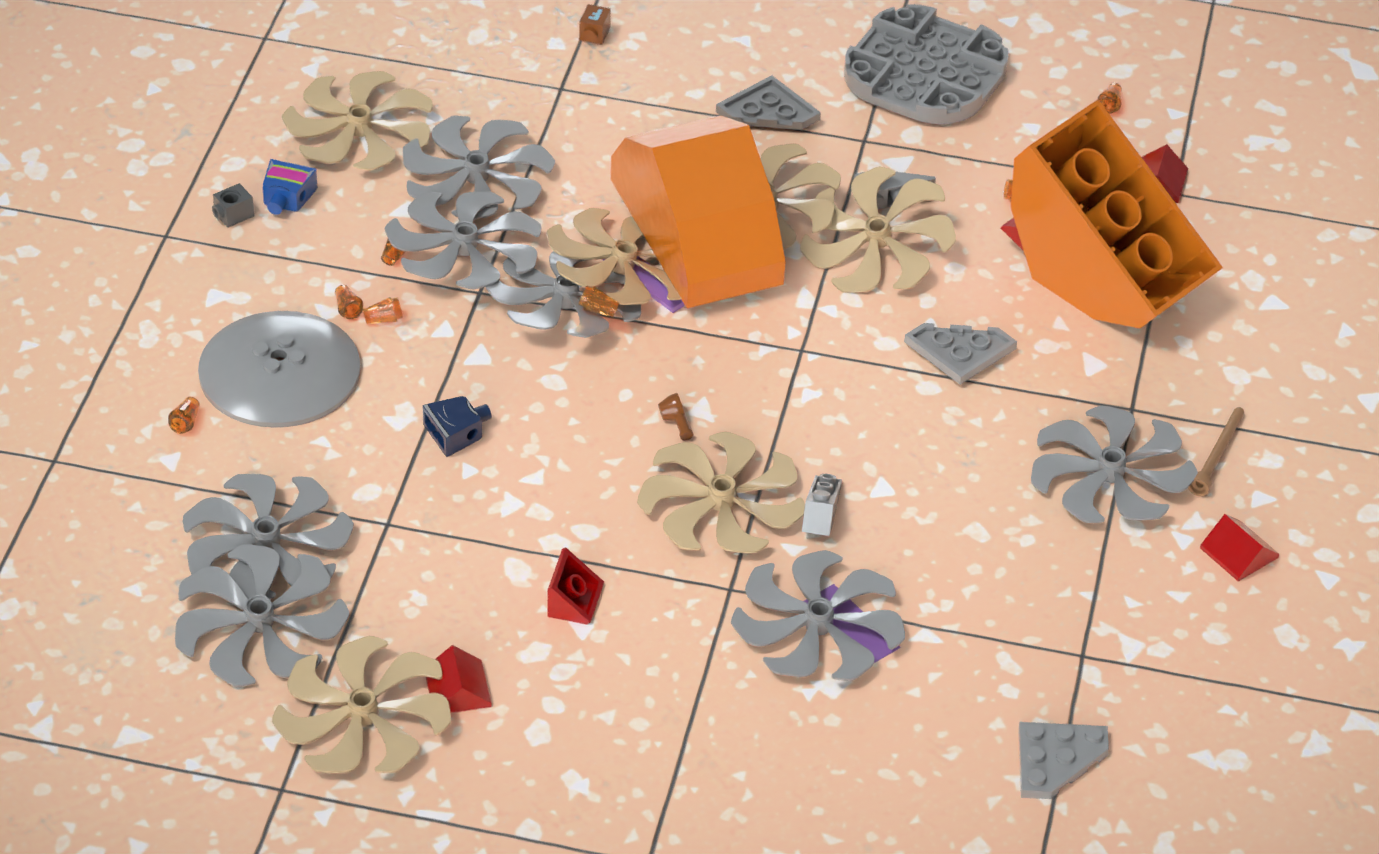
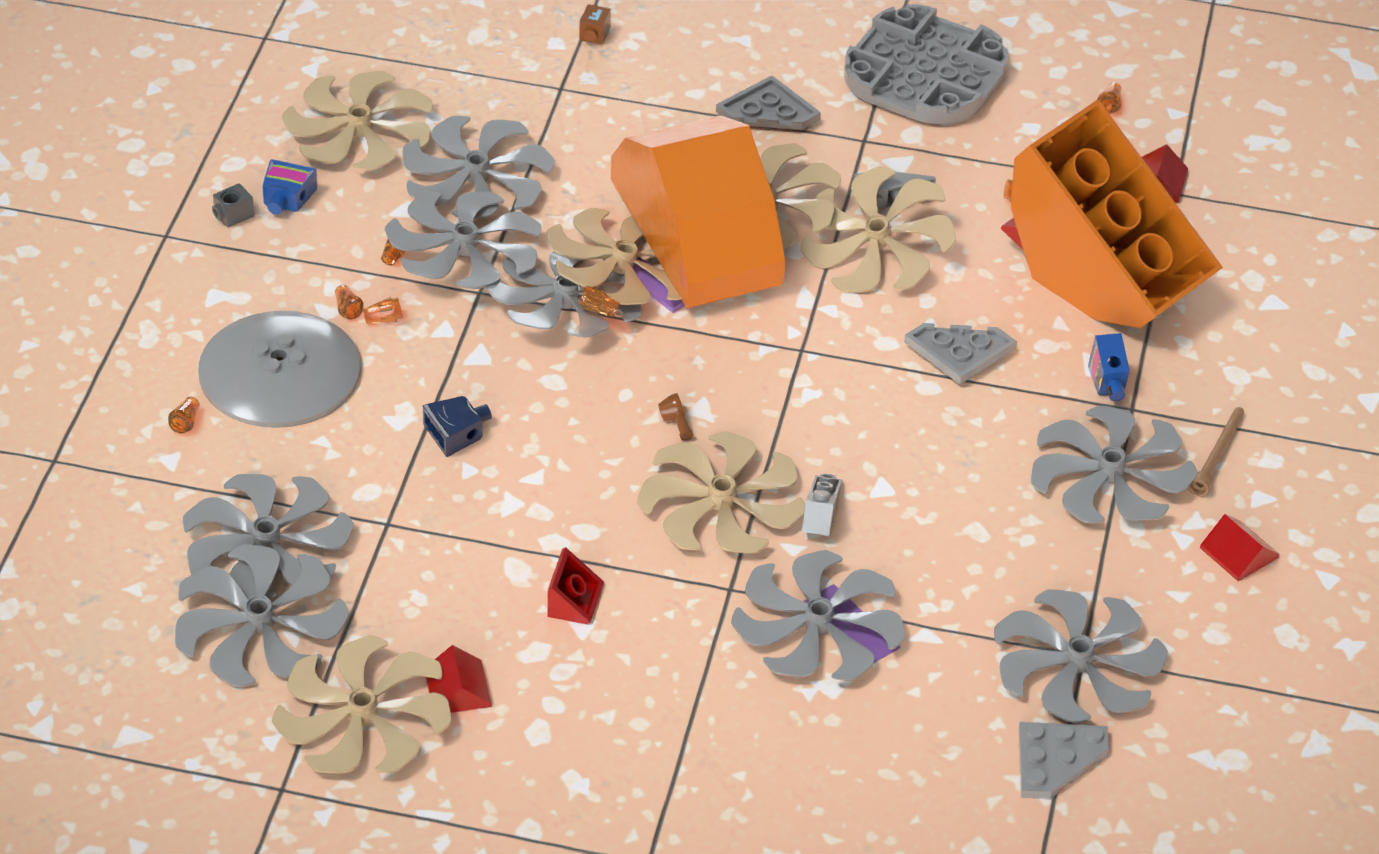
(1077, 654): none -> light grey piece
(1112, 375): none -> blue torso

